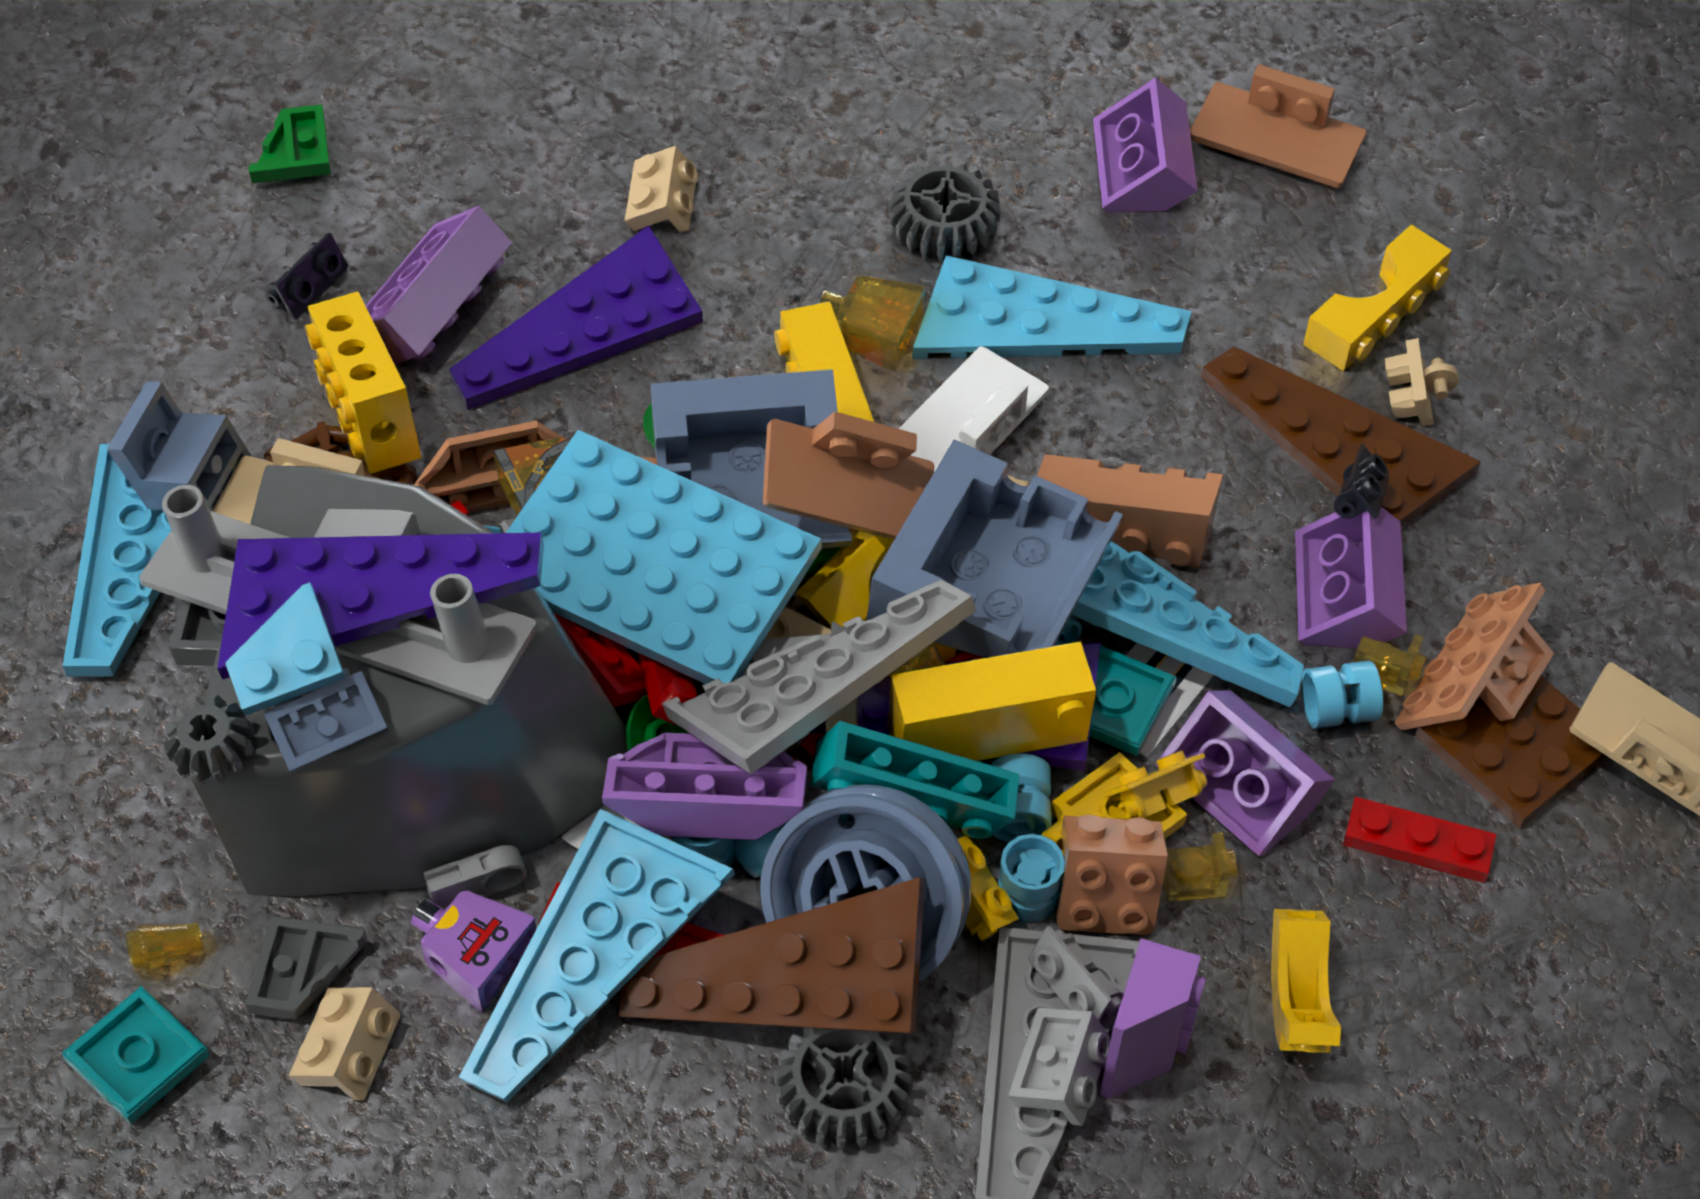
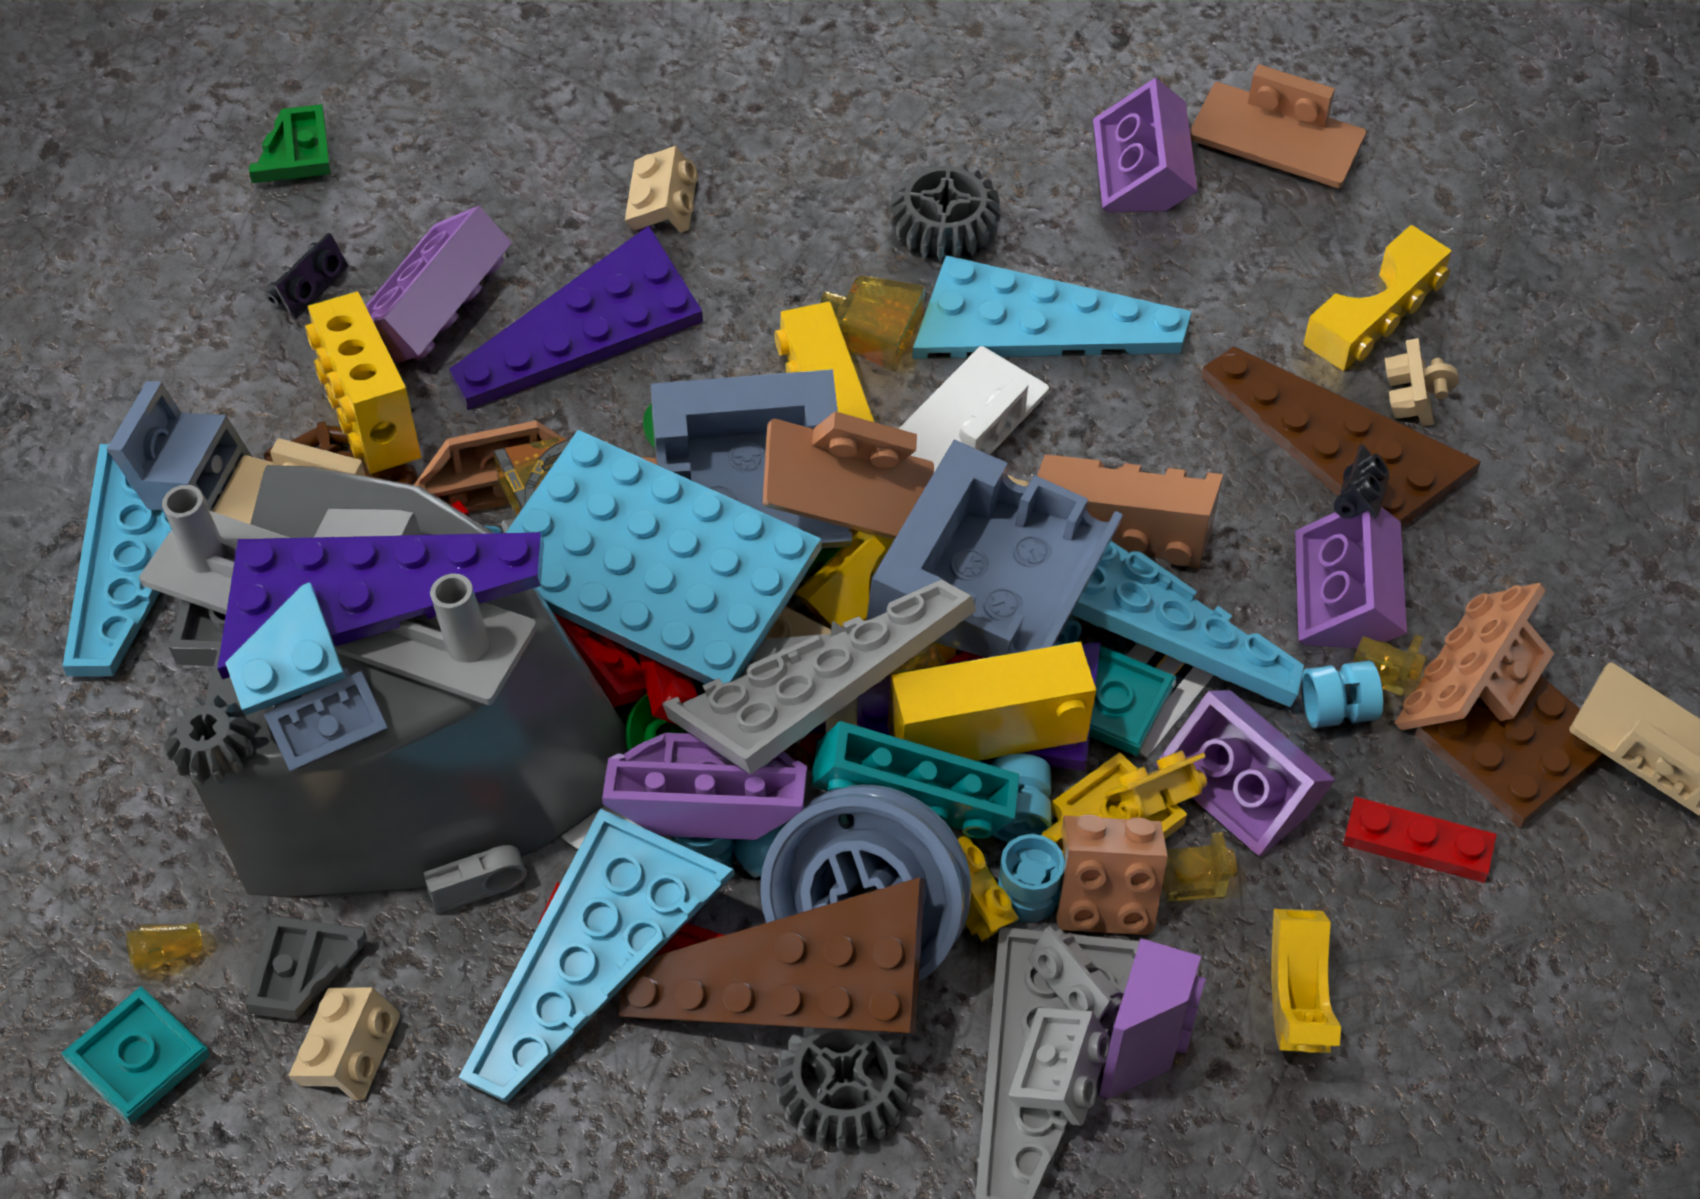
(473, 943): medium lavender torso -> none

